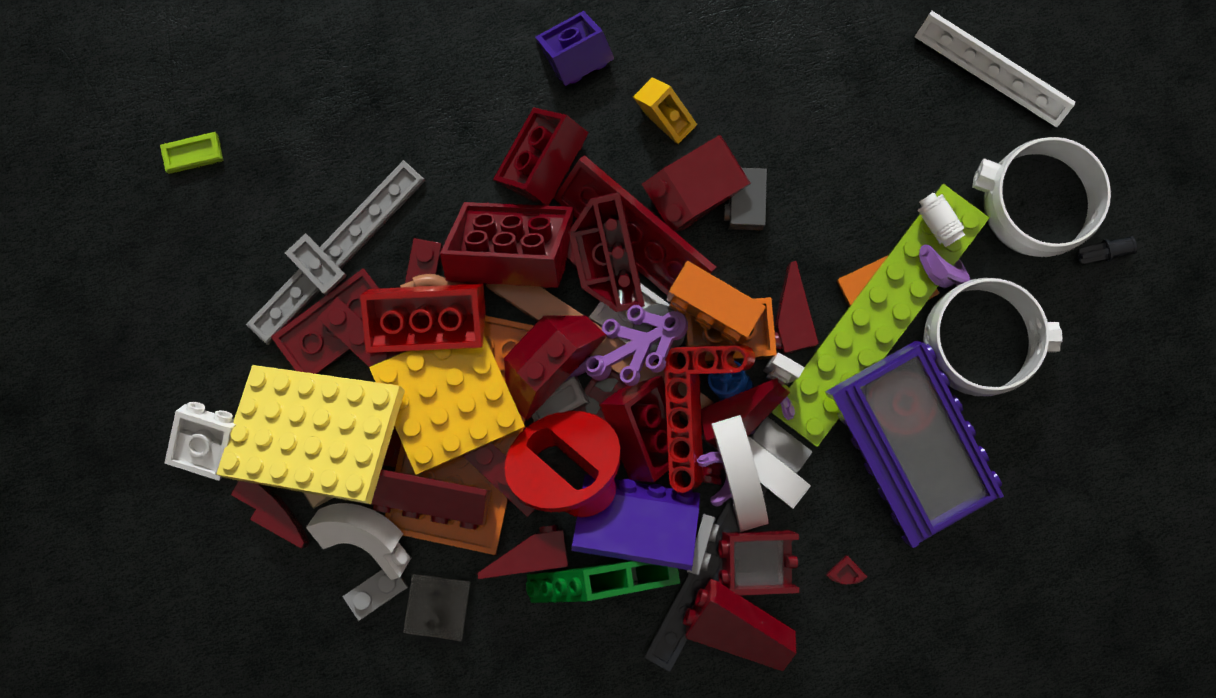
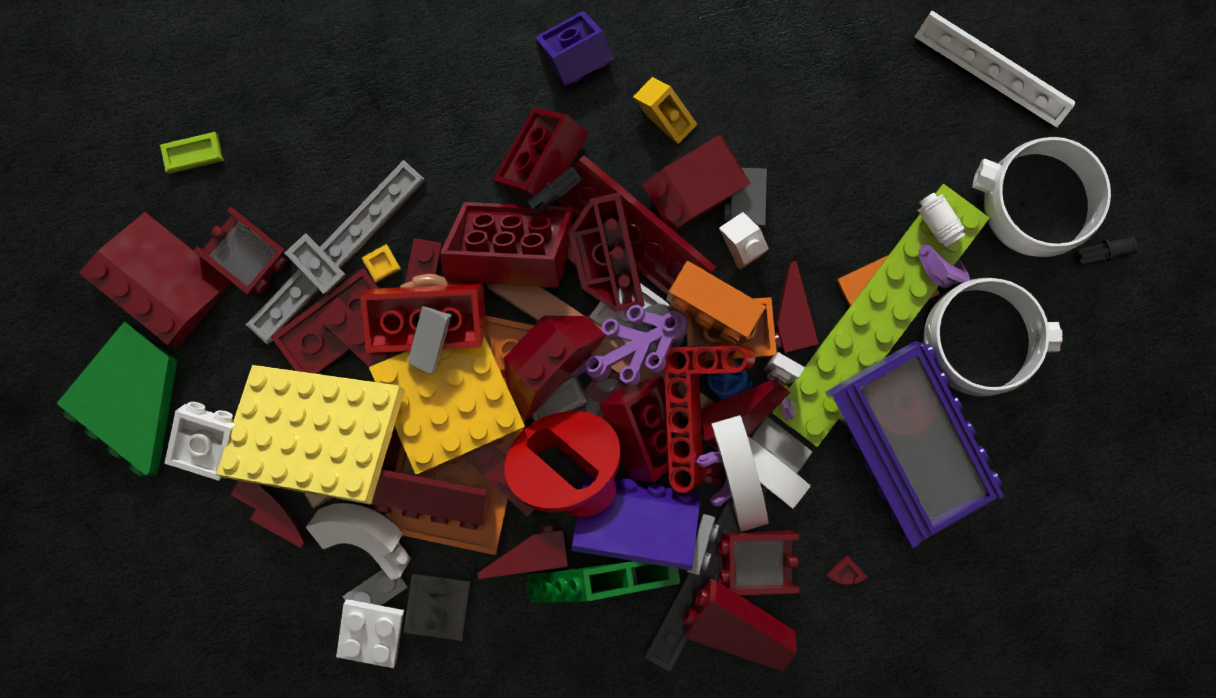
(125, 398): none -> green slope
(156, 279): none -> dark red slope
(243, 254): none -> window
(369, 633): none -> white plate
(381, 263): none -> yellow tile
(429, 339): none -> light grey slope
(554, 190): none -> black axle
(743, 240): none -> white slope

